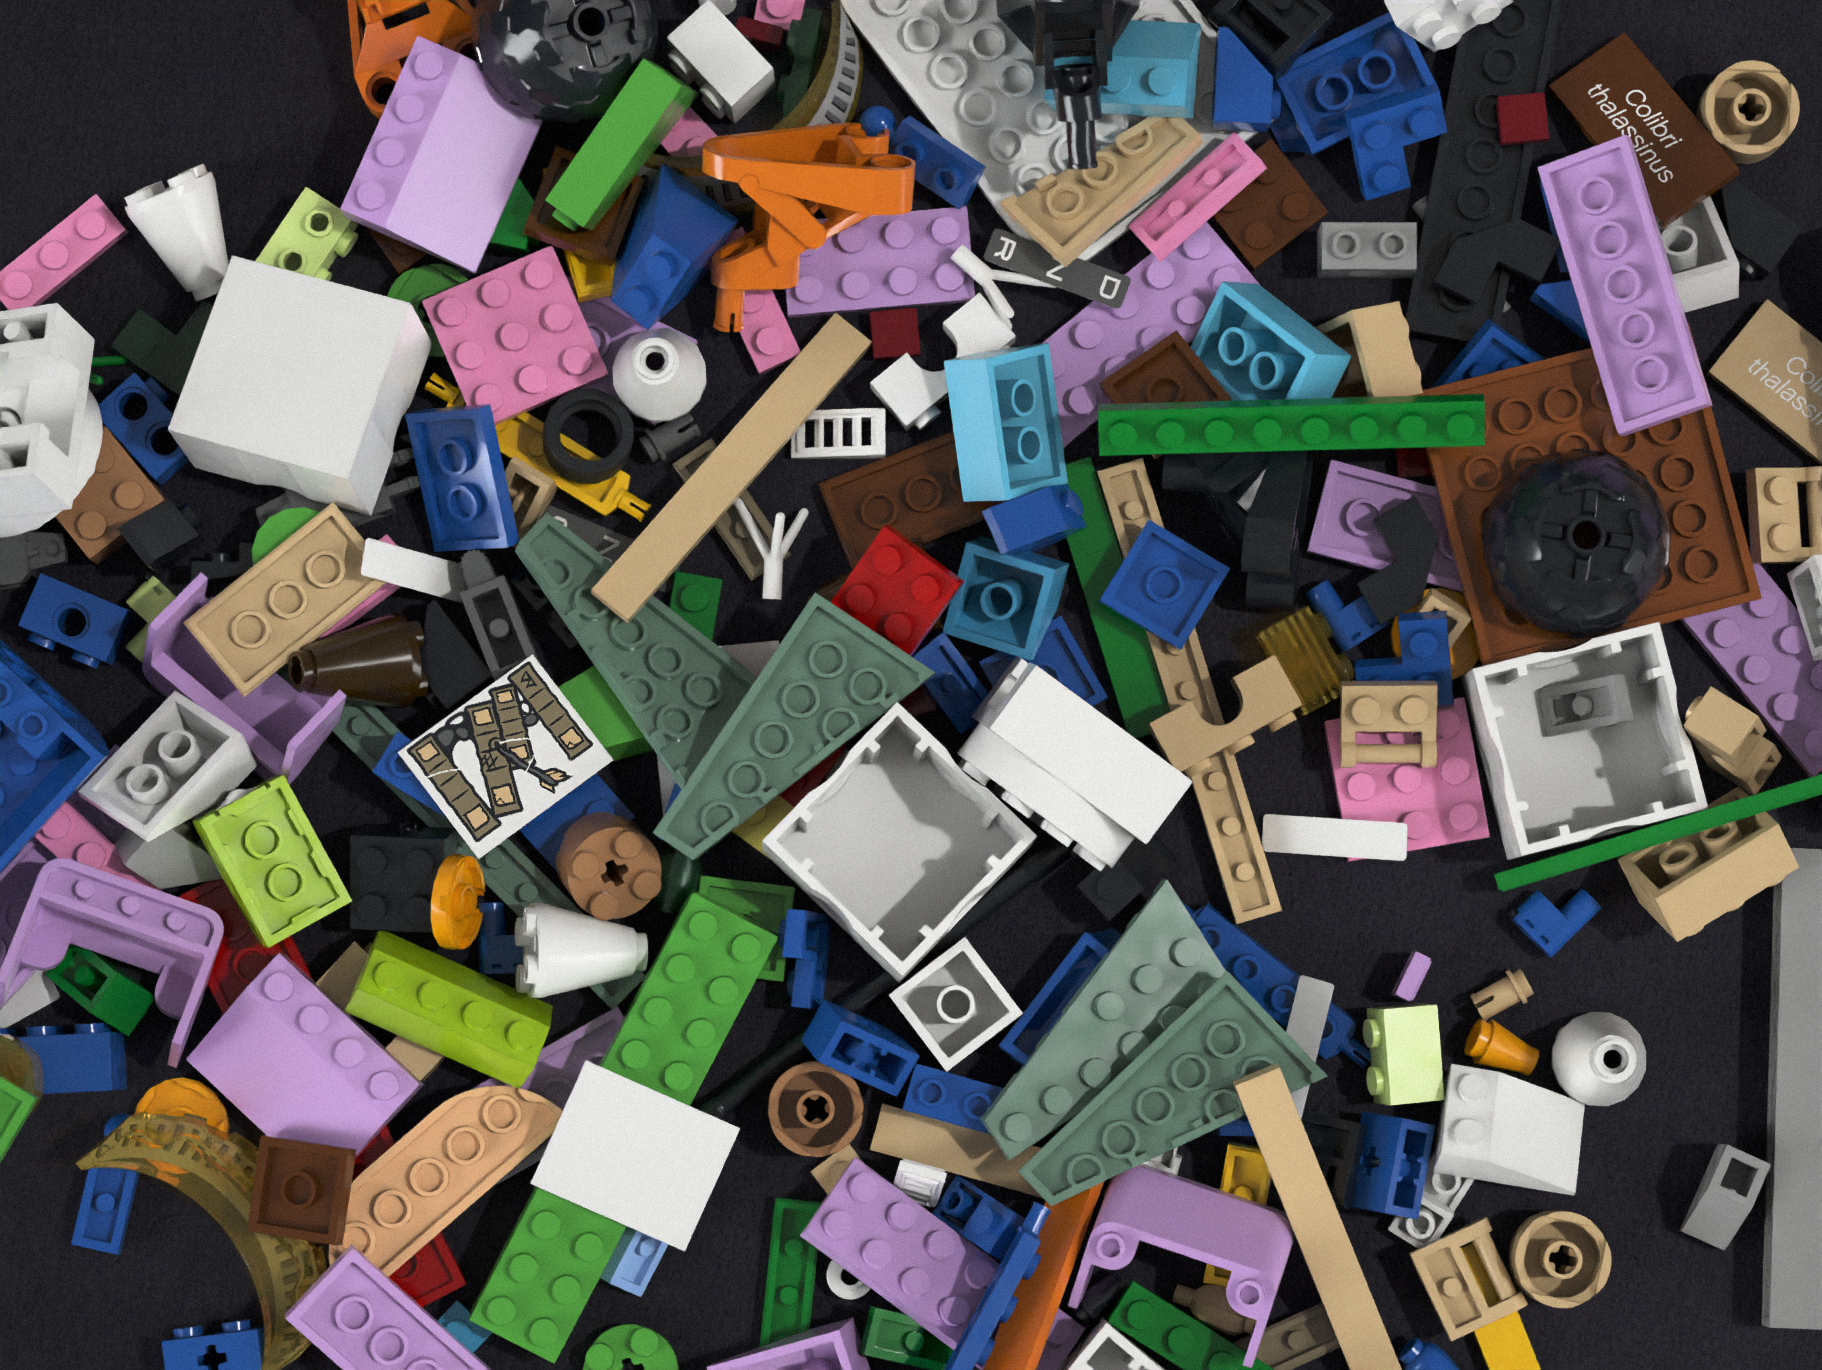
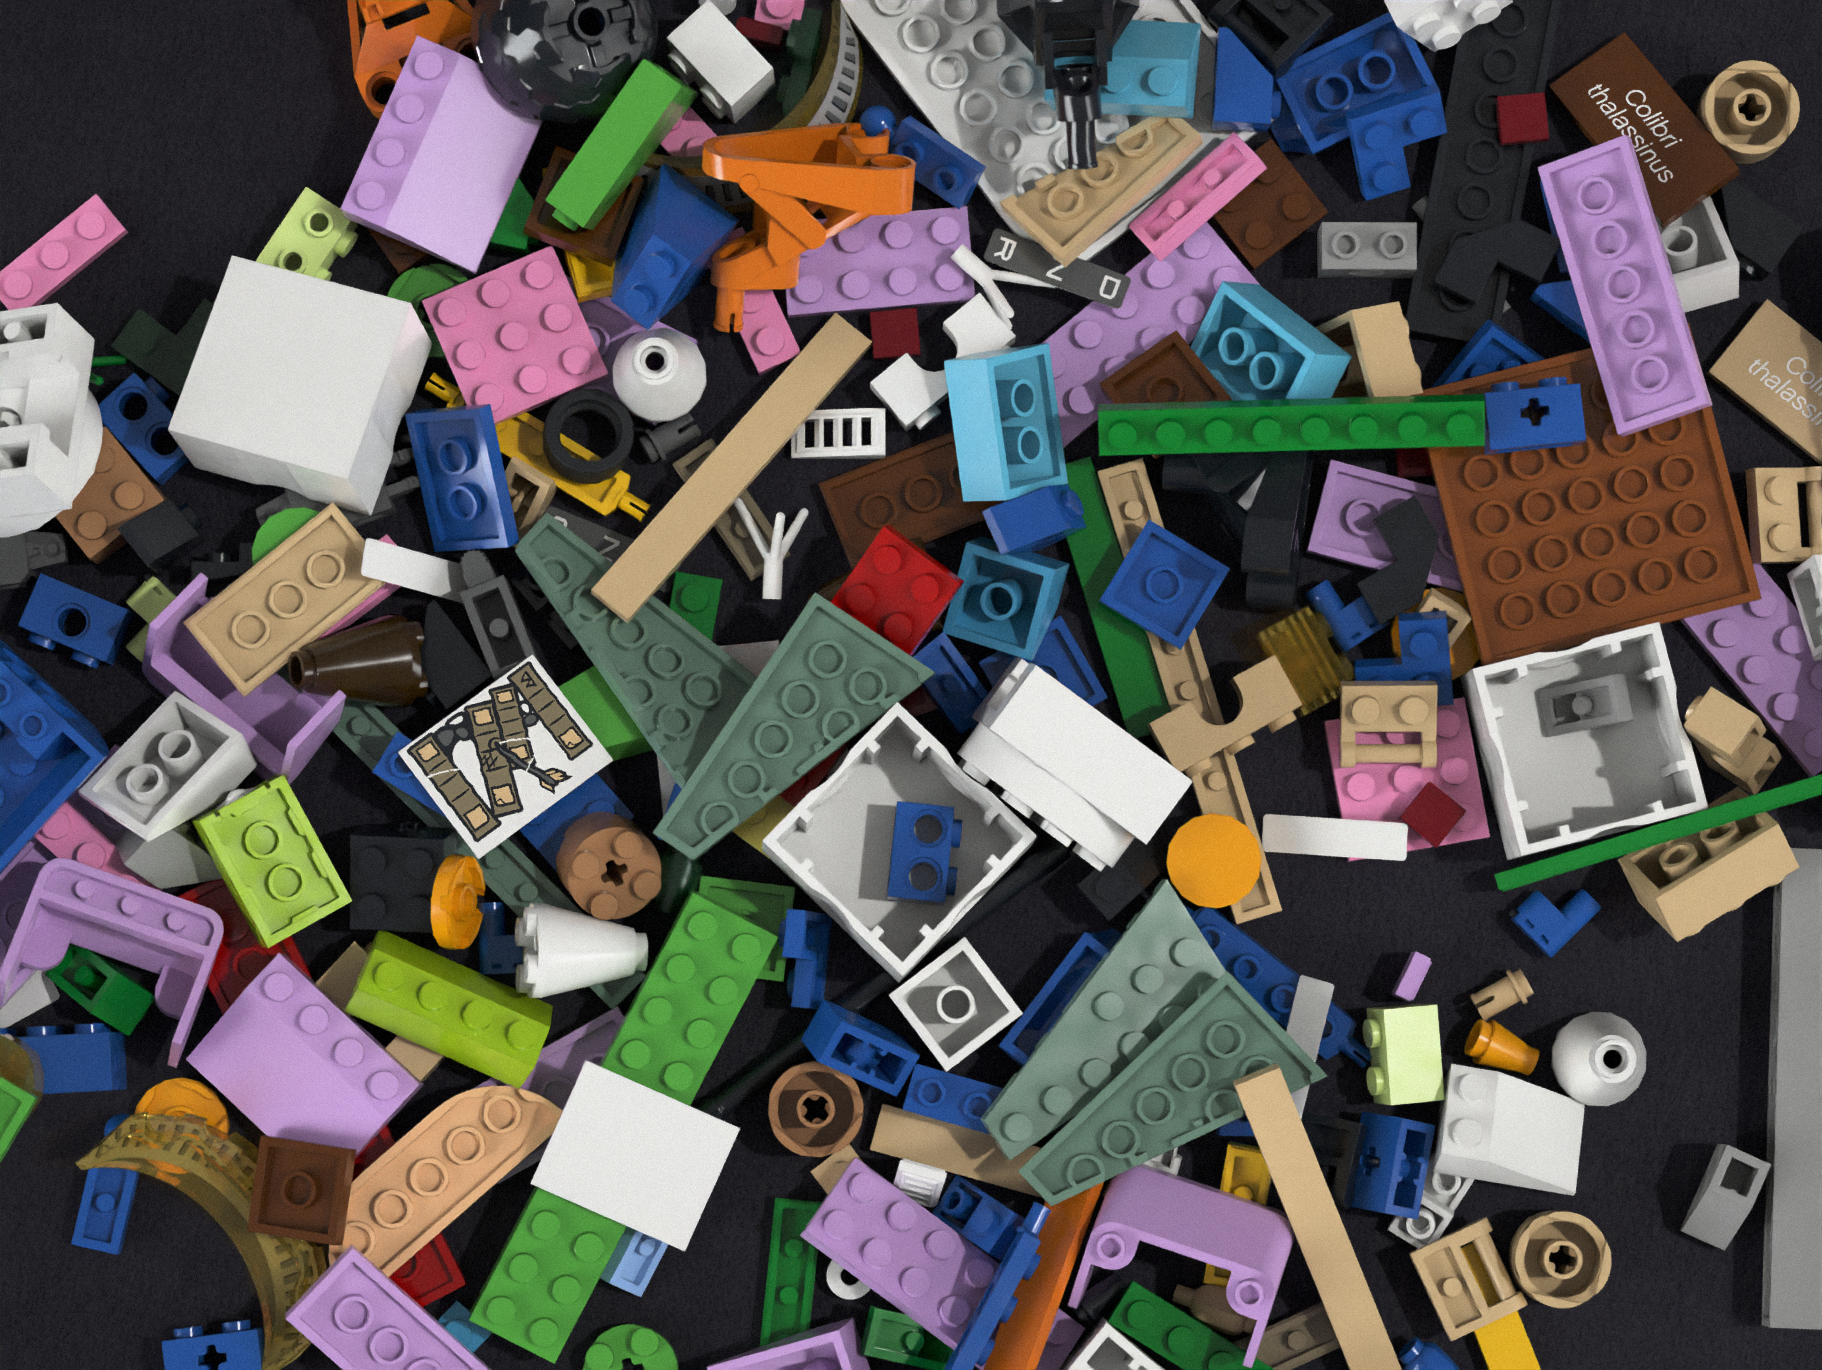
(184, 228): white cone -> none
(911, 852): none -> blue brick
(1213, 860): none -> light orange tile
(1432, 814): none -> dark red tile
(1541, 568): black piece -> none
(1559, 427): none -> blue brick

